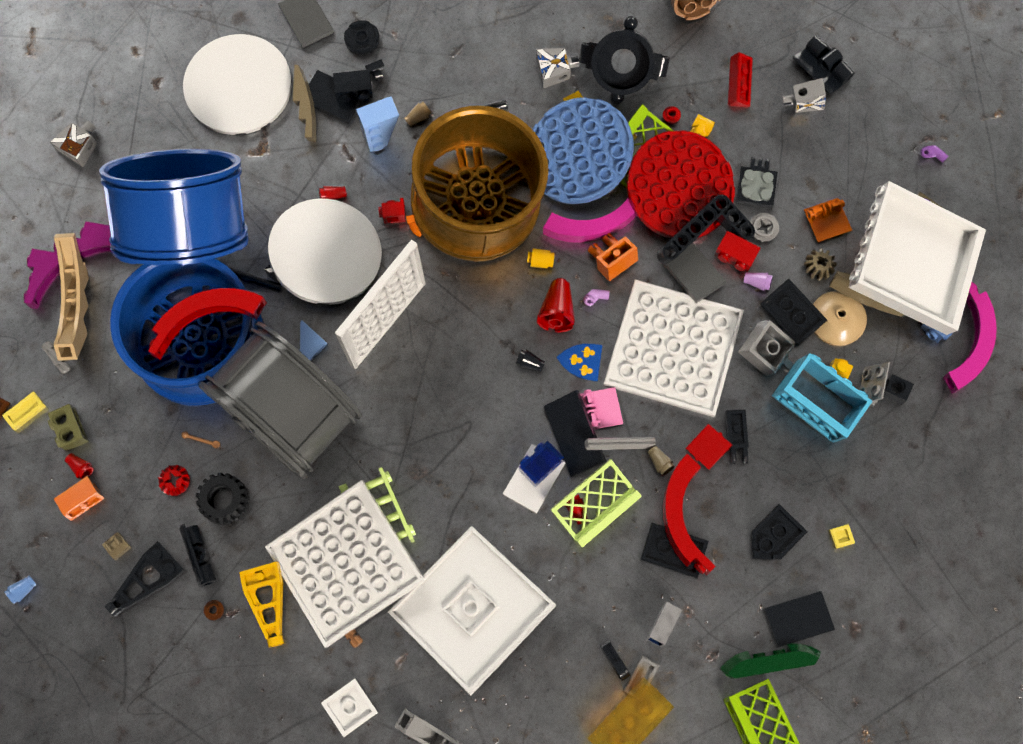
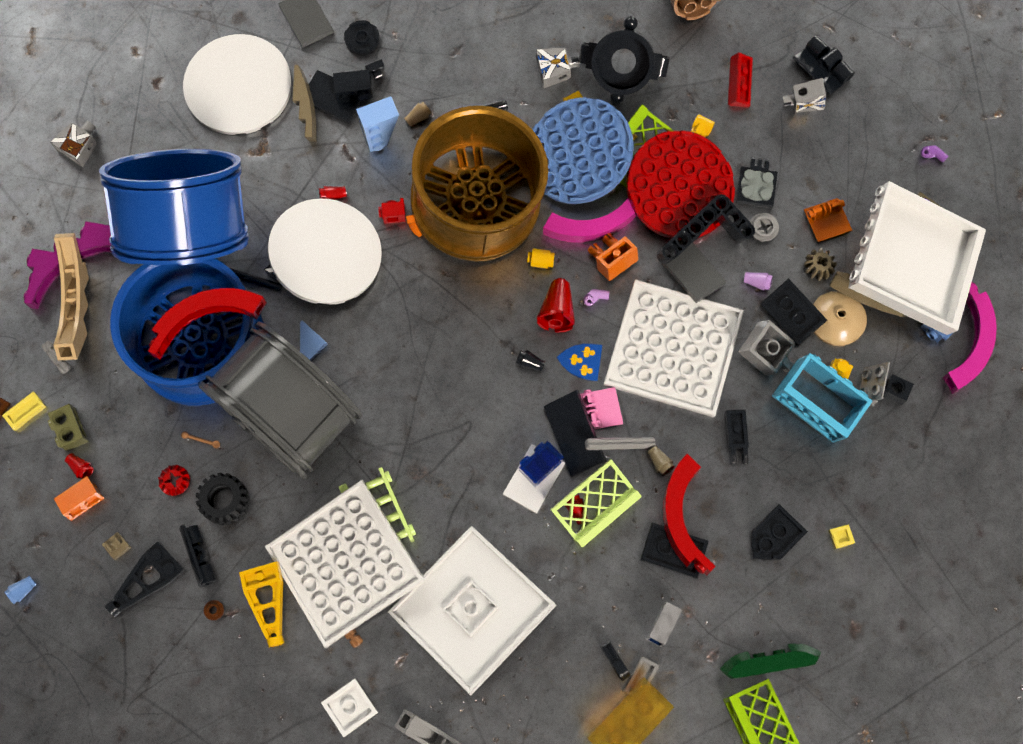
(381, 305): white tile -> none
(671, 119): red plate -> none
(708, 446): red piece -> none
(737, 251): red brick -> none
(799, 619): black tile -> none

